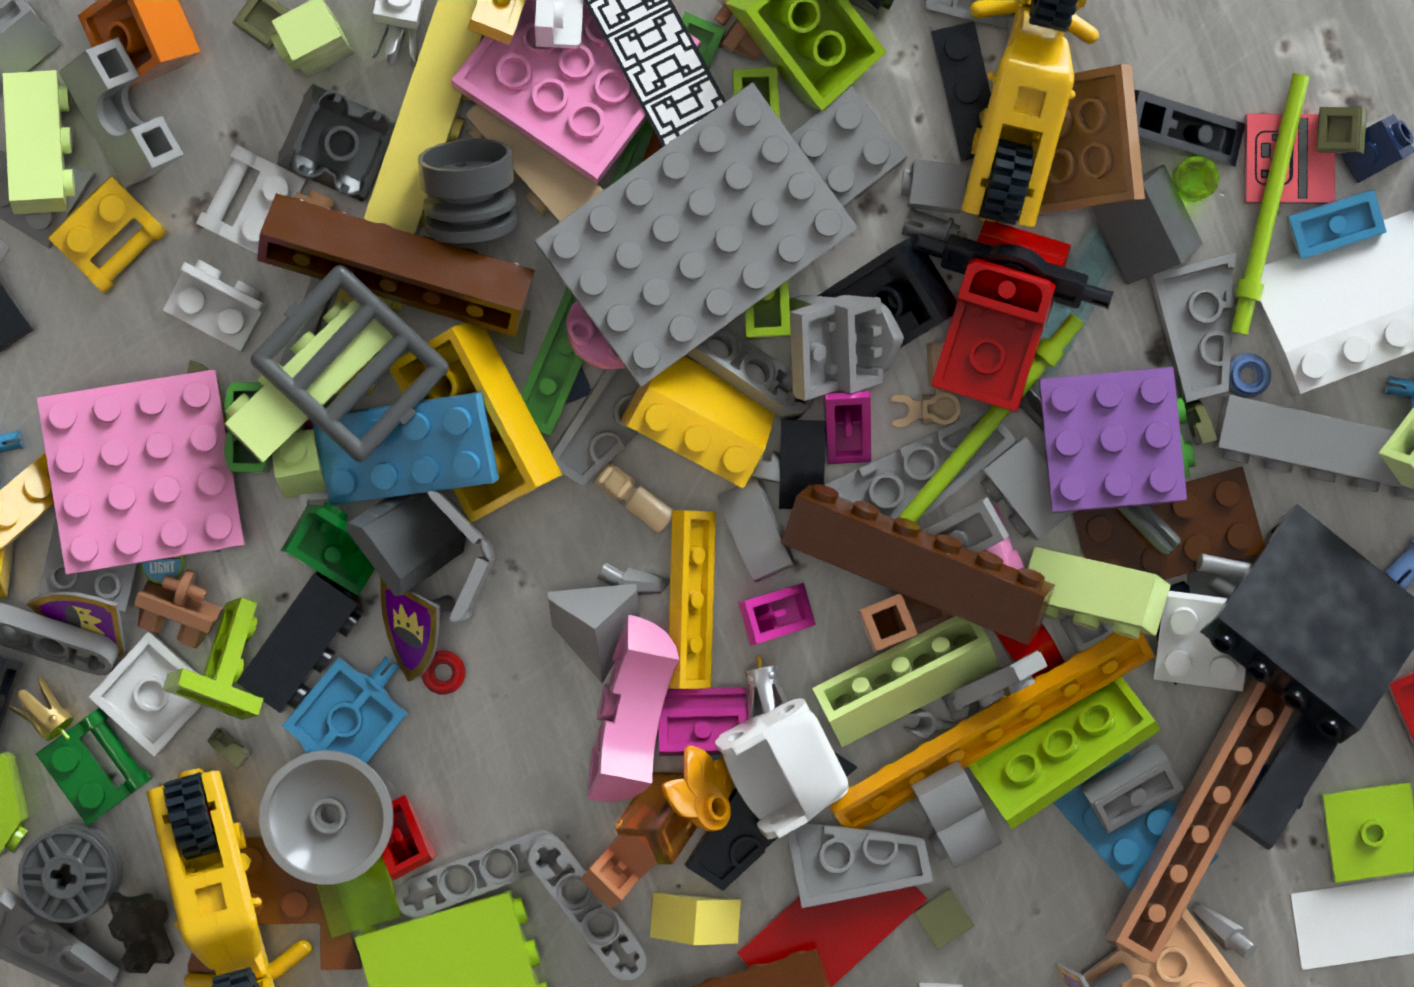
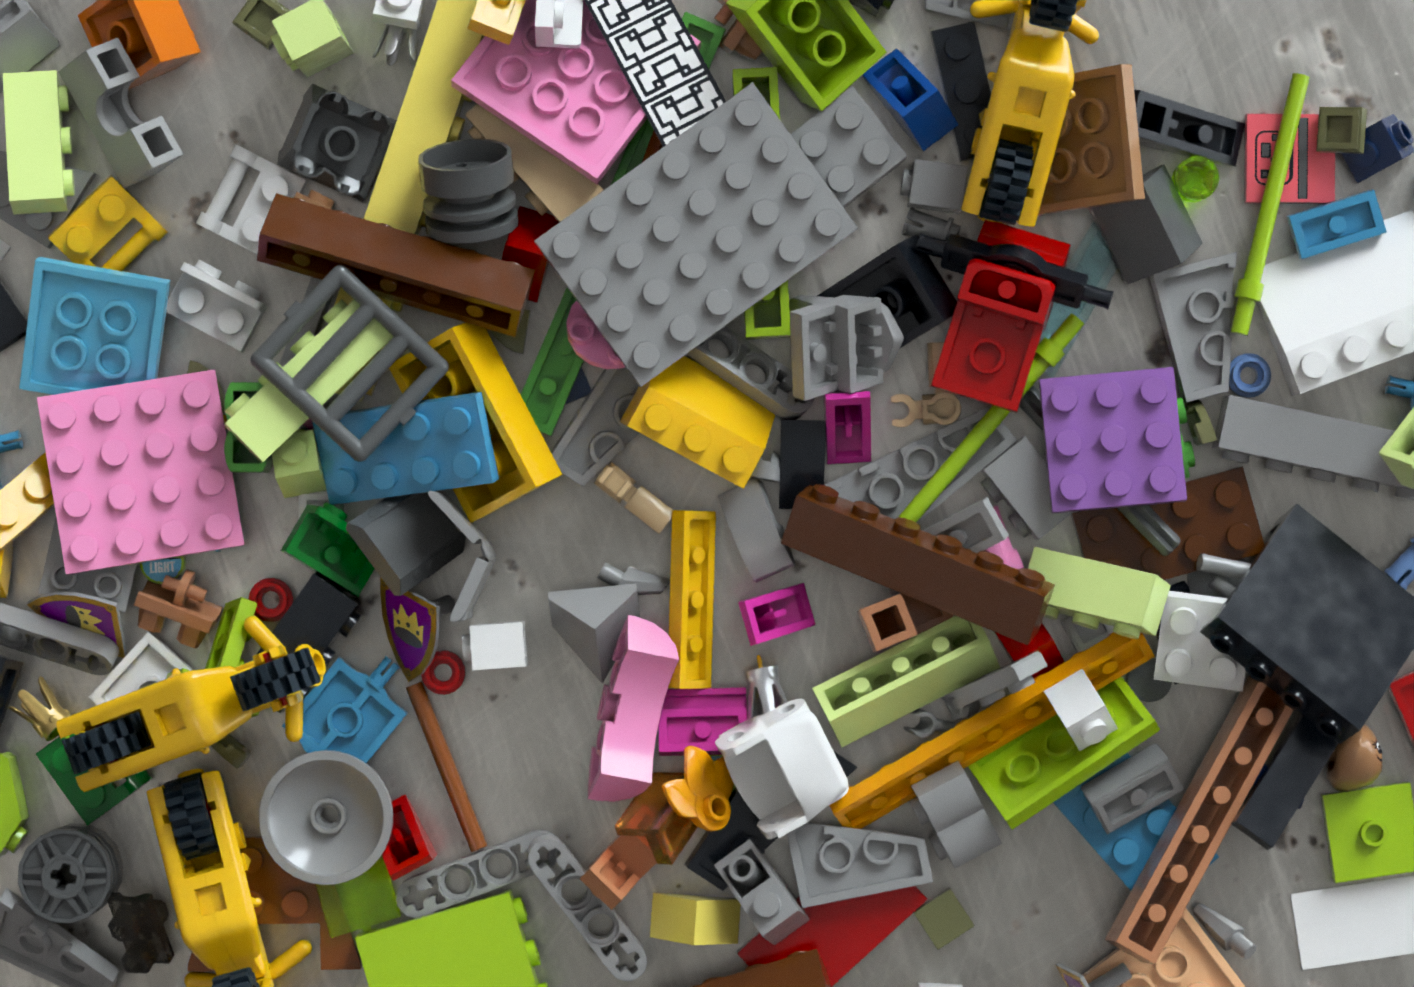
(91, 327): none -> medium azure plate
(189, 711): none -> yellow piece
(285, 599): none -> red plate
(446, 766): none -> dark orange bar
(495, 645): none -> white brick
(523, 250): none -> red slope
(761, 892): none -> light grey slope
(910, 99): none -> blue slope
(1081, 710): none -> white brick
(1143, 684): none -> dark grey tile
(1355, 761): none -> medium nougat piece

